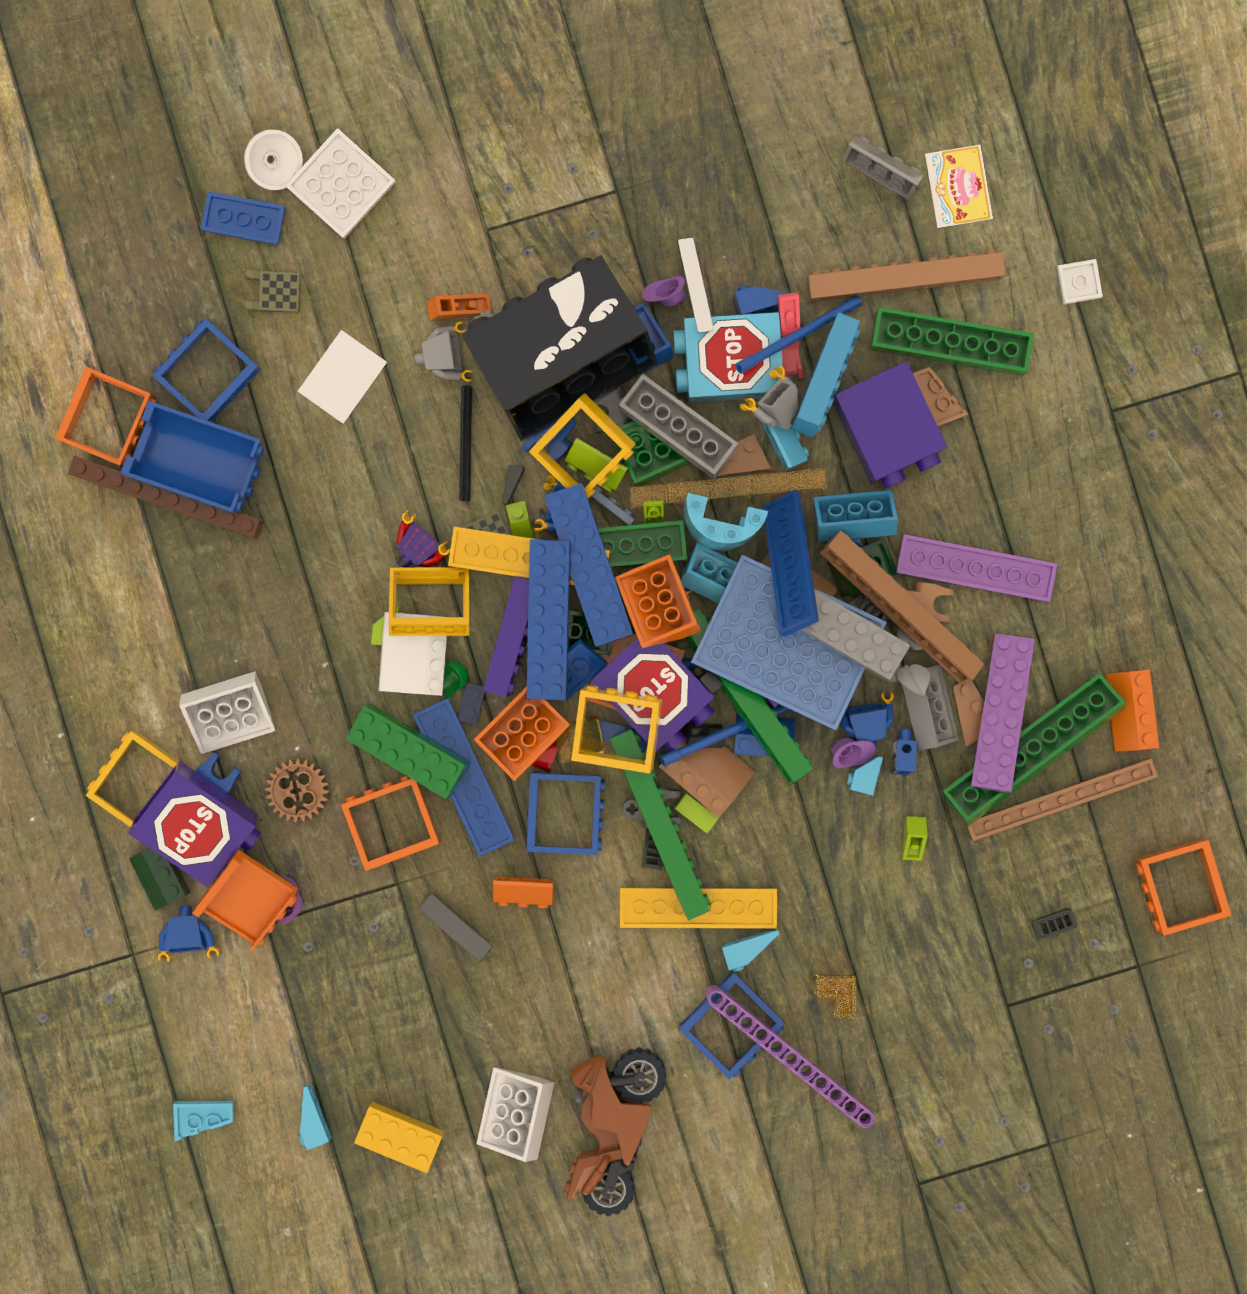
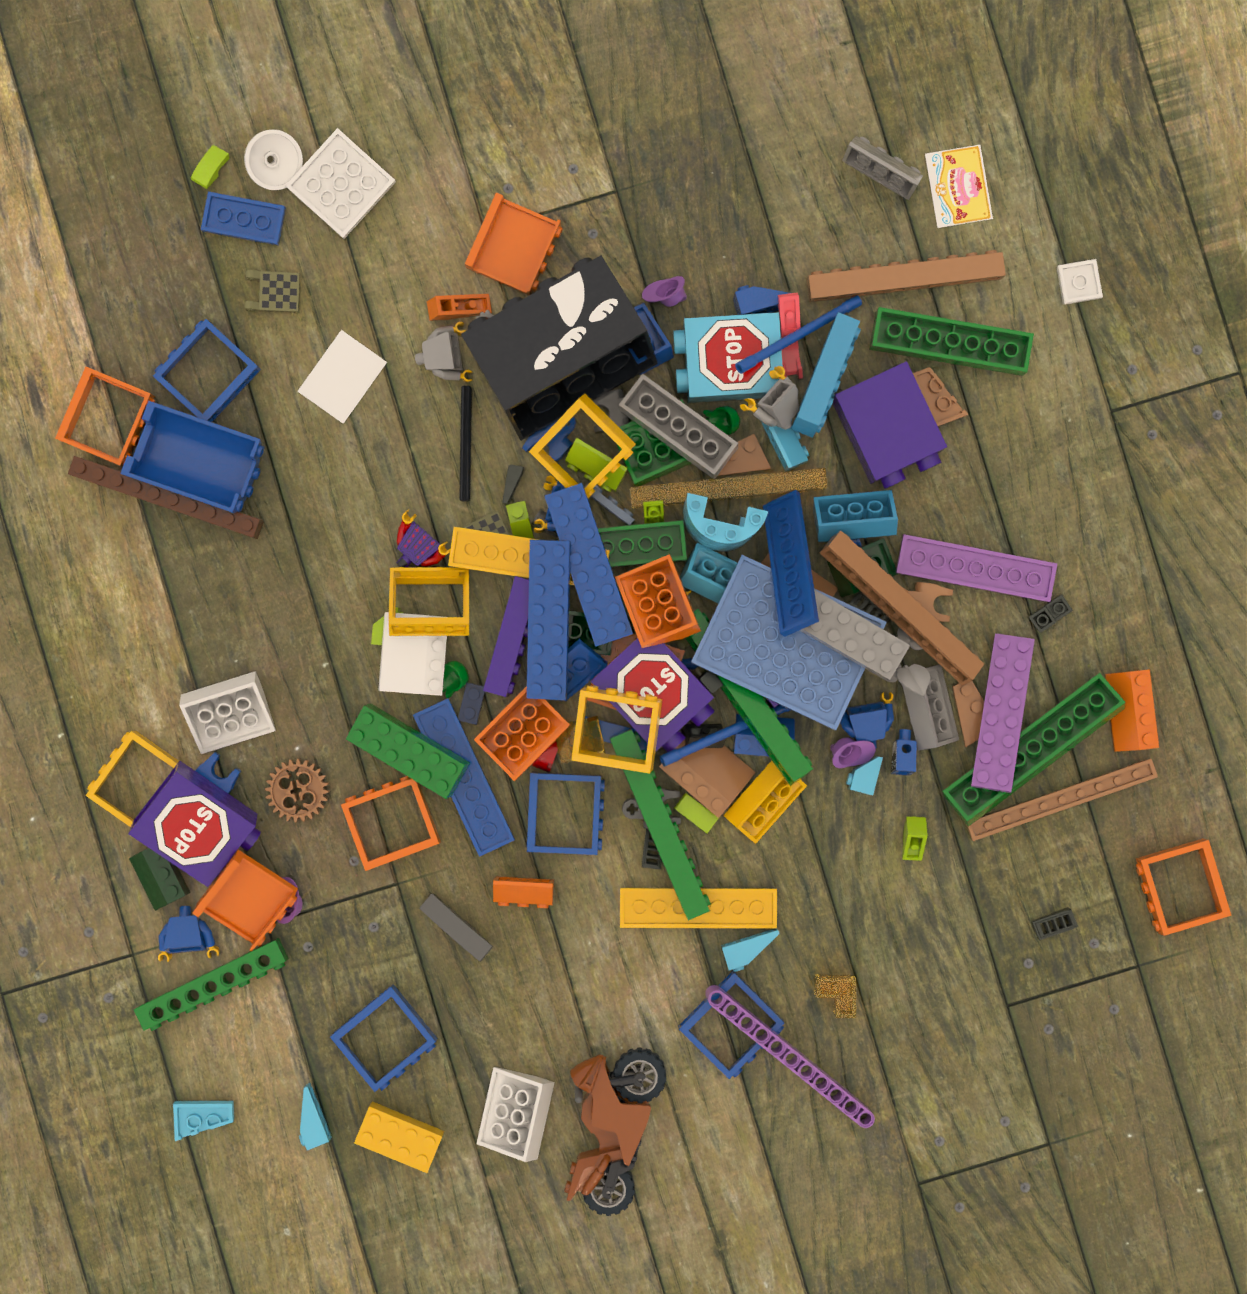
(146, 1012): none -> green brick
(209, 165): none -> lime slope
(398, 1070): none -> blue window
(513, 245): none -> orange panel
(695, 285): white sticker -> none
(724, 418): none -> green piece
(763, 803): none -> yellow slope
(1050, 613): none -> pearl dark grey slope

